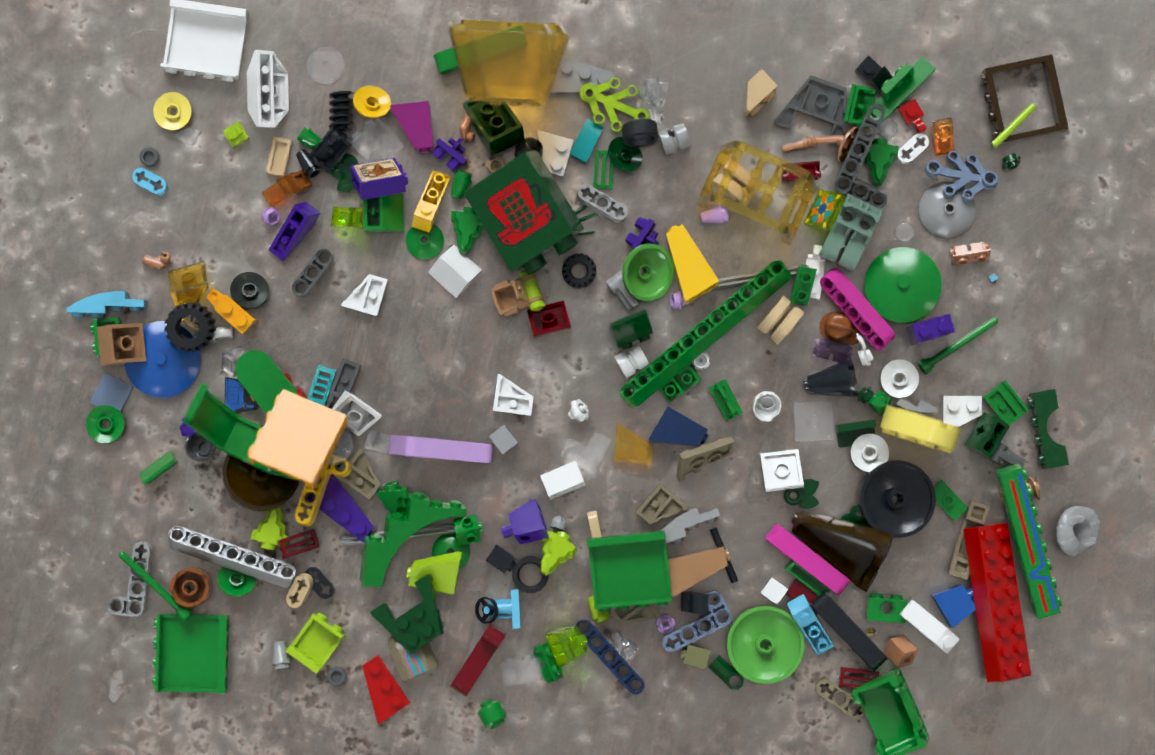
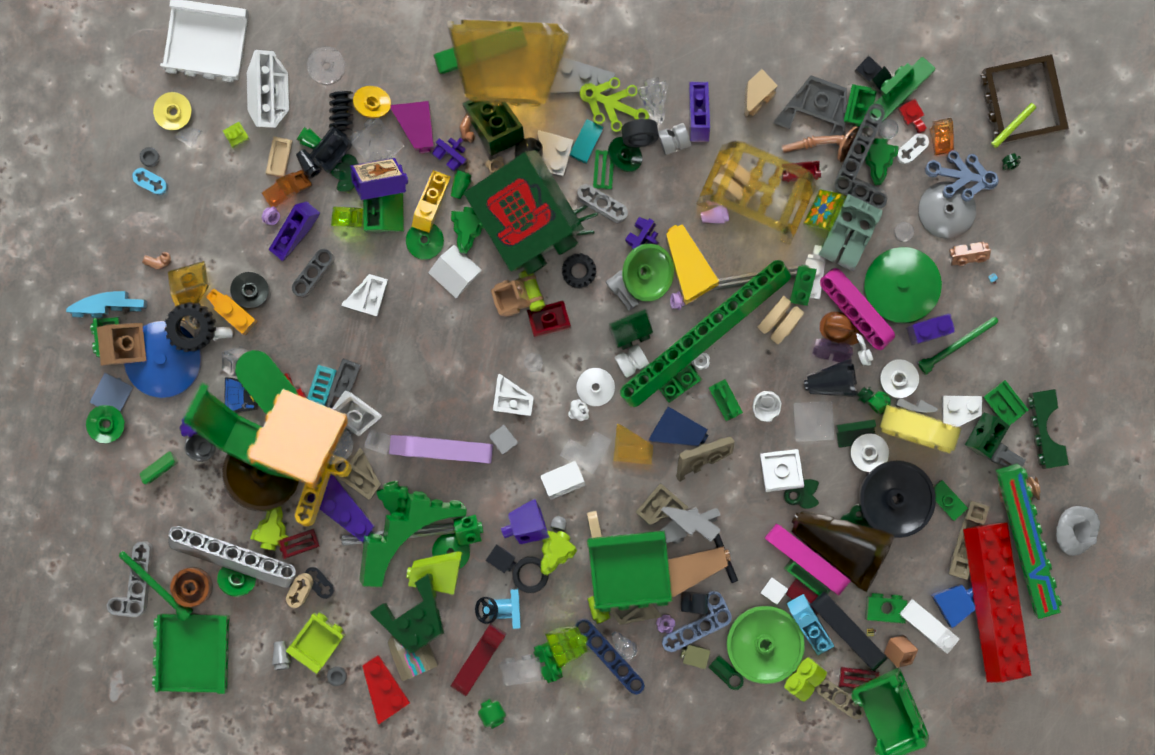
(605, 390): none -> white dish
(692, 522): none -> light grey slope
(699, 111): none -> dark purple slope
(805, 680): none -> lime brick

